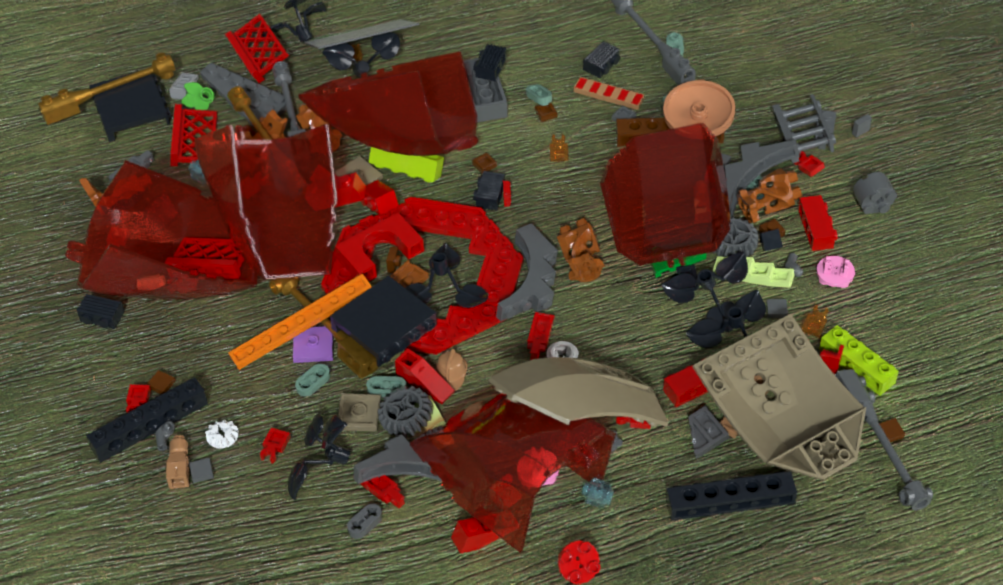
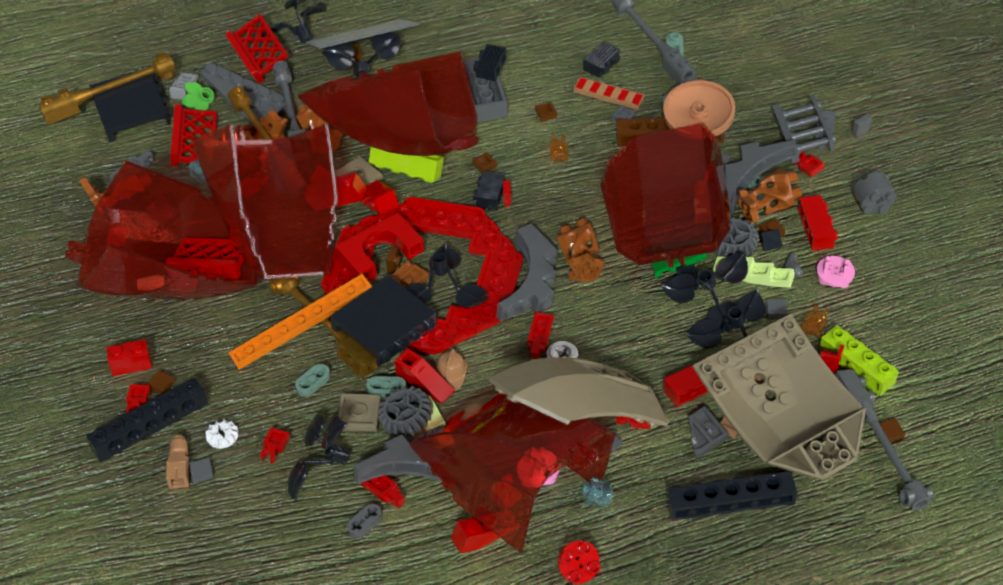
(100, 311): black brick -> none
(129, 357): none -> red brick
(163, 434): dark grey arm -> none
(313, 345): medium lavender plate -> none
(539, 94): sand green plate -> none

